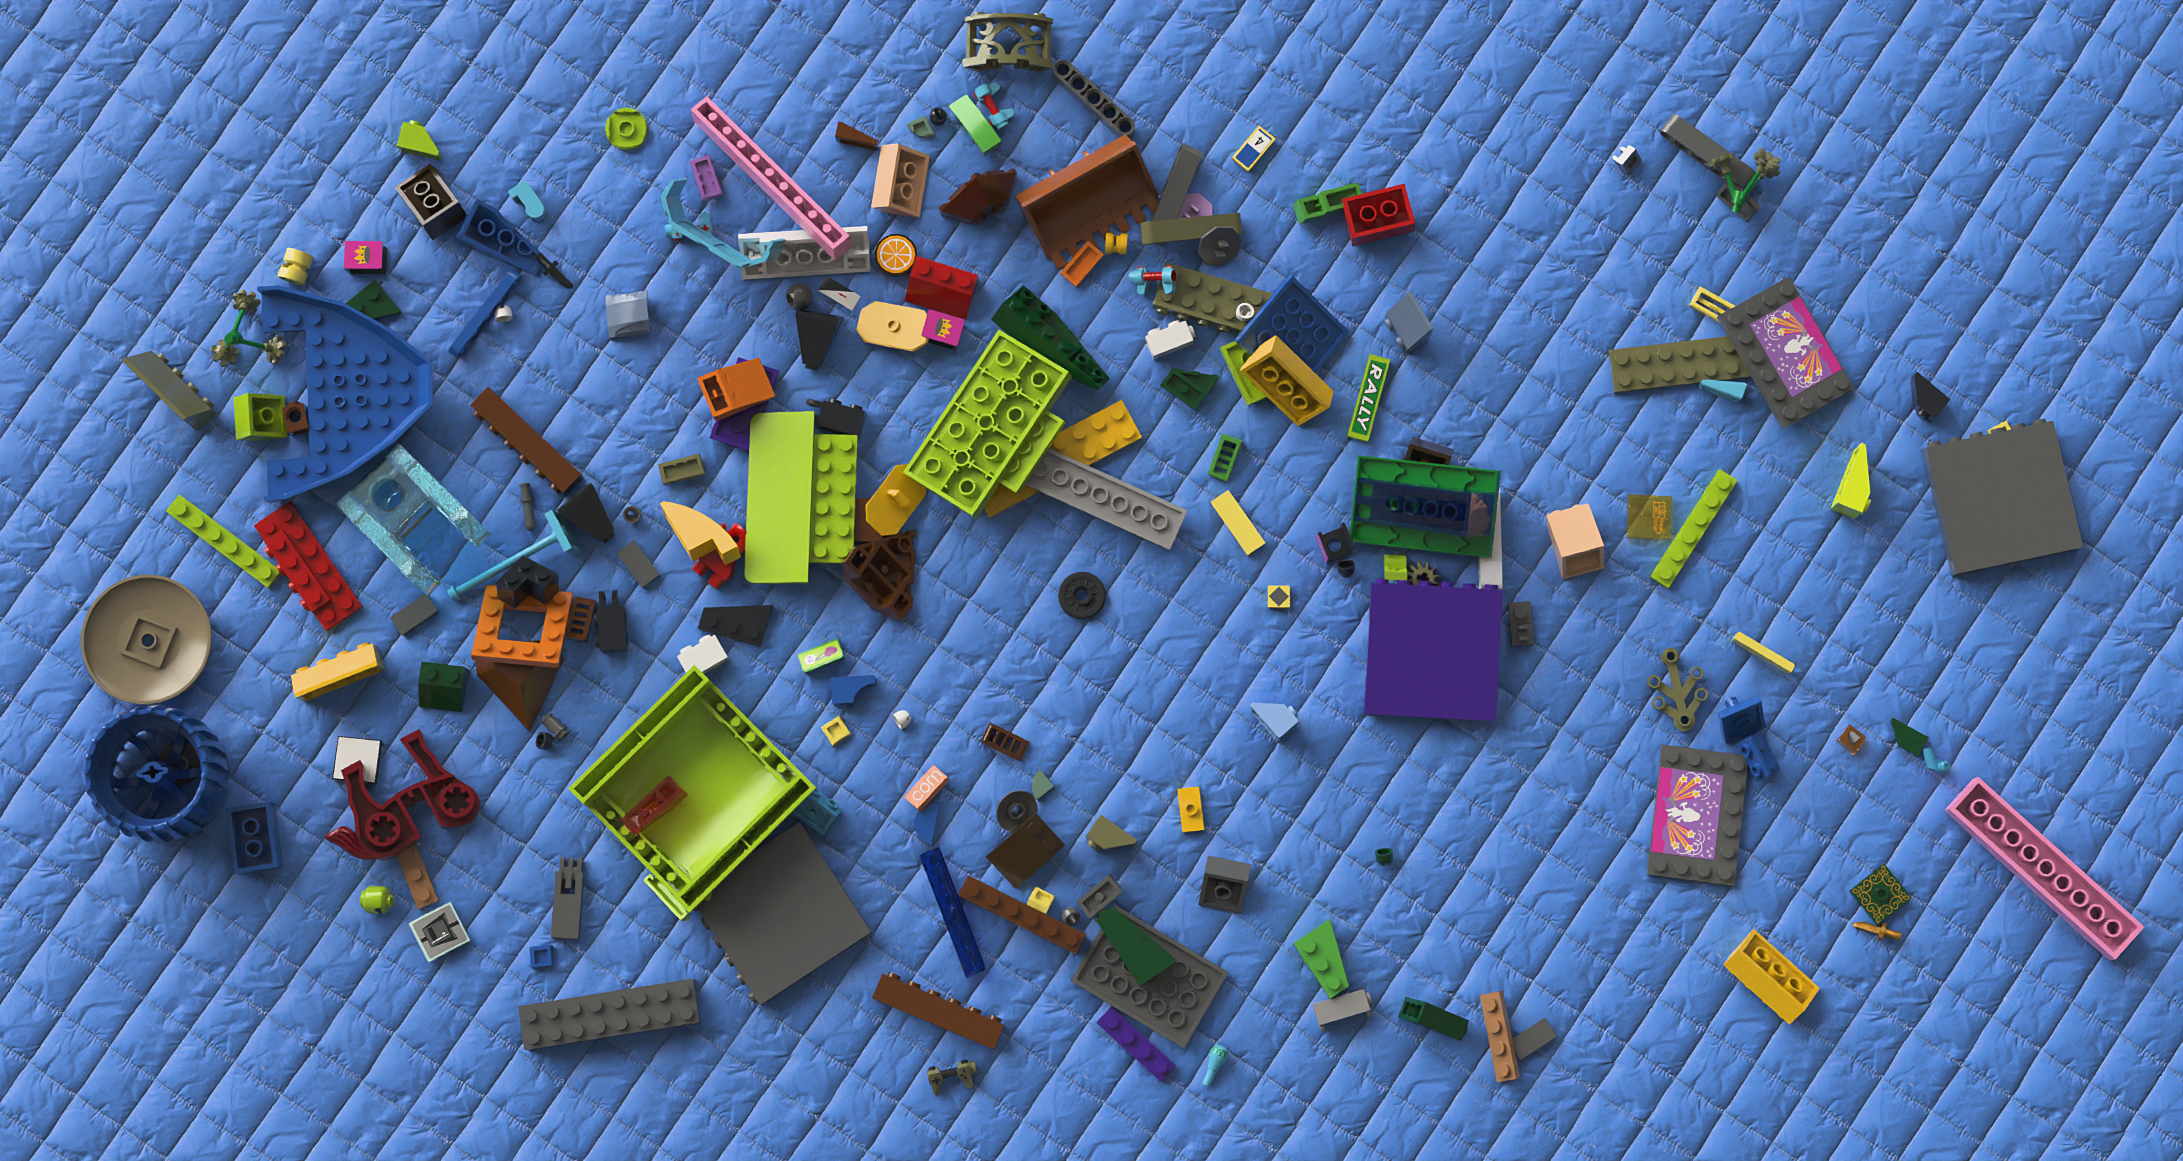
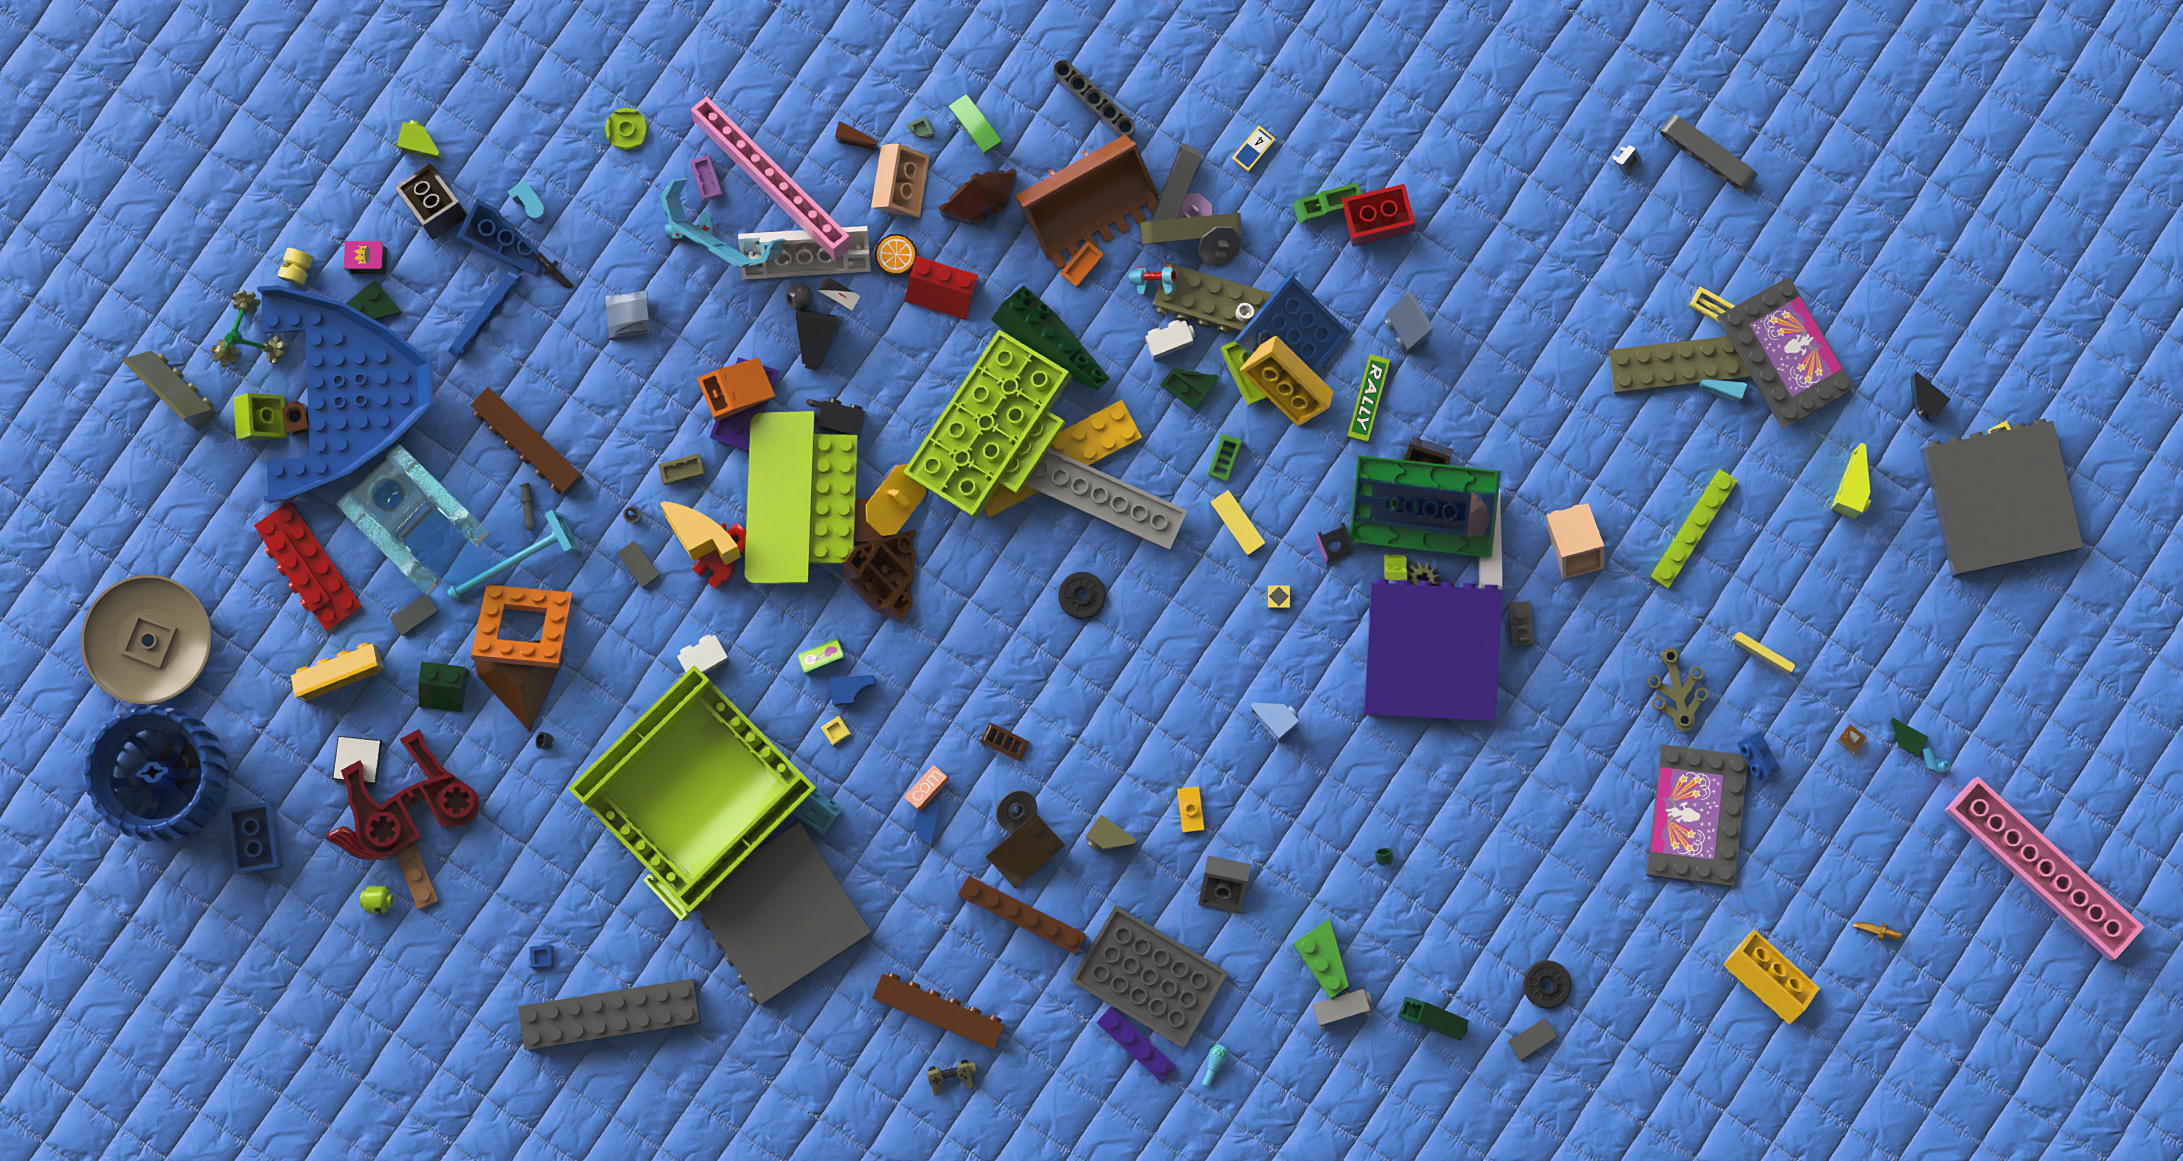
(223, 541): lime plate -> none
(439, 932): slope -> none
(503, 314): white hinge -> none
(526, 579): black brick -> none
(555, 727): dark grey pin -> none
(568, 907): dark grey hinge -> none
(569, 632): reddish brown slope -> none
(588, 513): black slope -> none
(611, 624): black hinge -> none
(654, 805): clear red slope -> none
(737, 622): black wing -> none
(892, 326): yellow shield -> none
(902, 719): white hinge -> none
(933, 118): black hinge -> none
(942, 329): dark pink piece -> none
(952, 912): clear blue plate -> none
(998, 118): medium azure piece -> none
(1030, 61): olive fence -> none
(1040, 785): sand green tile -> none
(1040, 900): light yellow tile -> none
(1072, 919): dark grey hinge -> none
(1100, 896): dark grey plate -> none
(1121, 243): yellow wheel -> none
(1136, 949): dark green slope -> none
(1346, 568): black hinge -> none
(1499, 1036): medium nougat plate -> none
(1534, 990): none -> black wheel
(1649, 517): clear yellow tile -> none
(1741, 718): blue tile -> none
(1747, 211): dark grey tile -> none
(1766, 167): olive plant -> none
(1880, 894): dark green plate -> none

